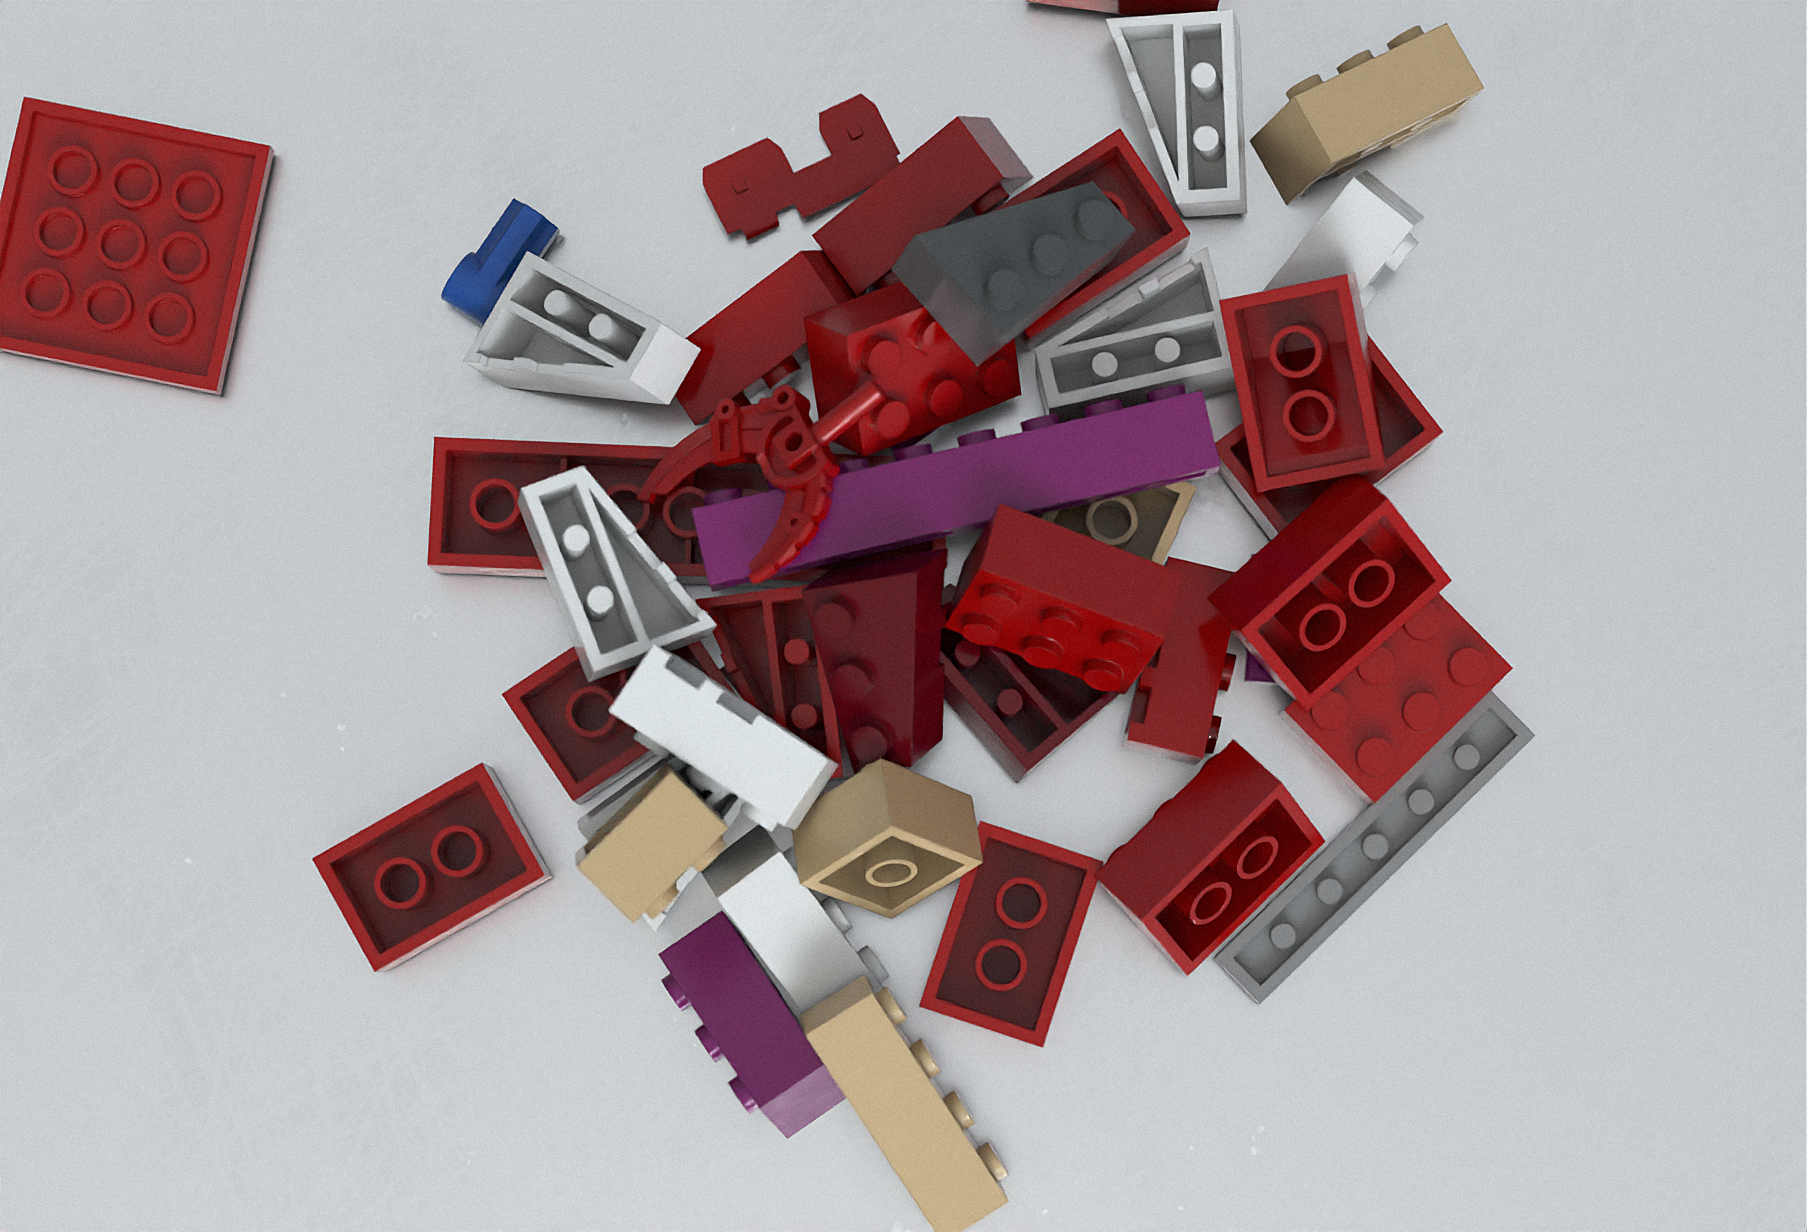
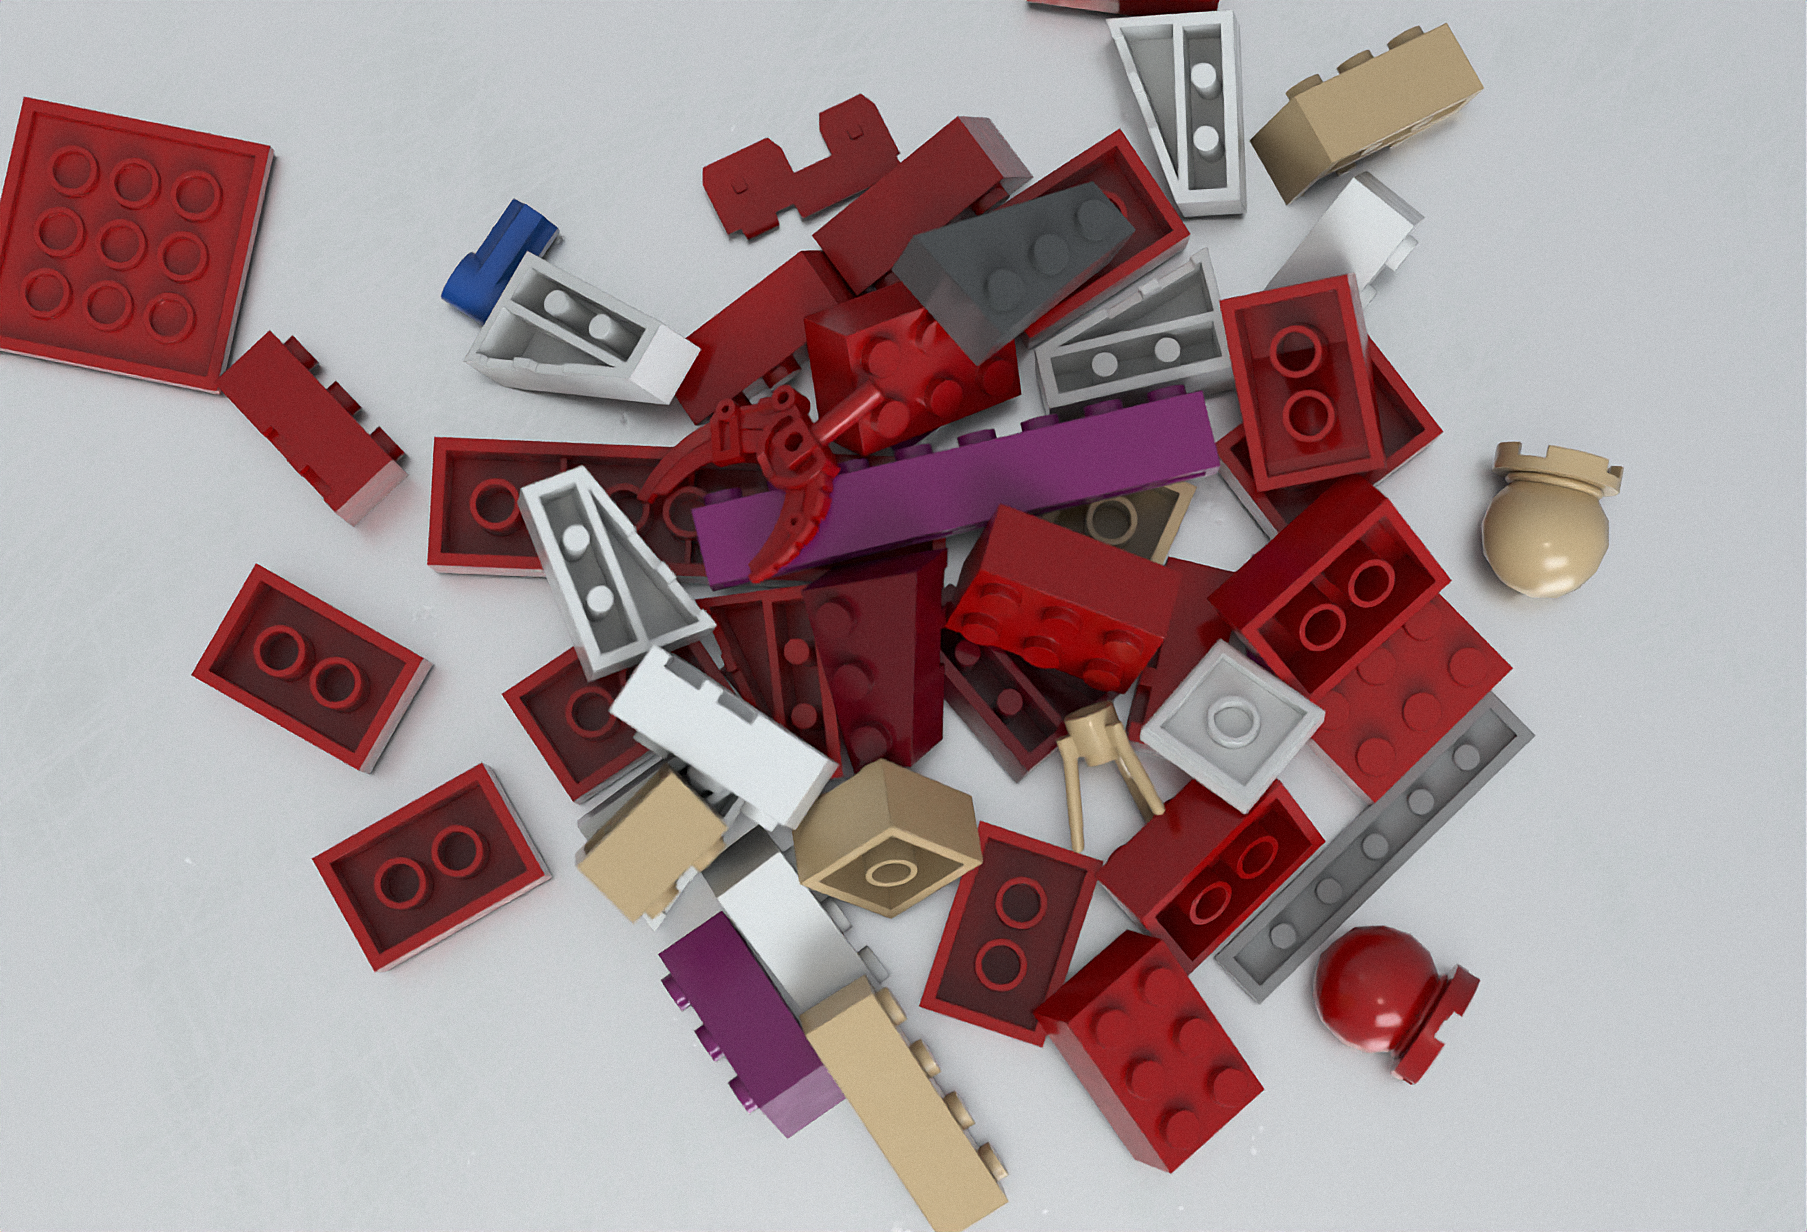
(312, 669): none -> red brick
(313, 426): none -> red wedge
(1100, 738): none -> tan plant
(1148, 1050): none -> red brick
(1232, 726): none -> white plate
(1385, 995): none -> red tile
(1548, 523): none -> tan tile

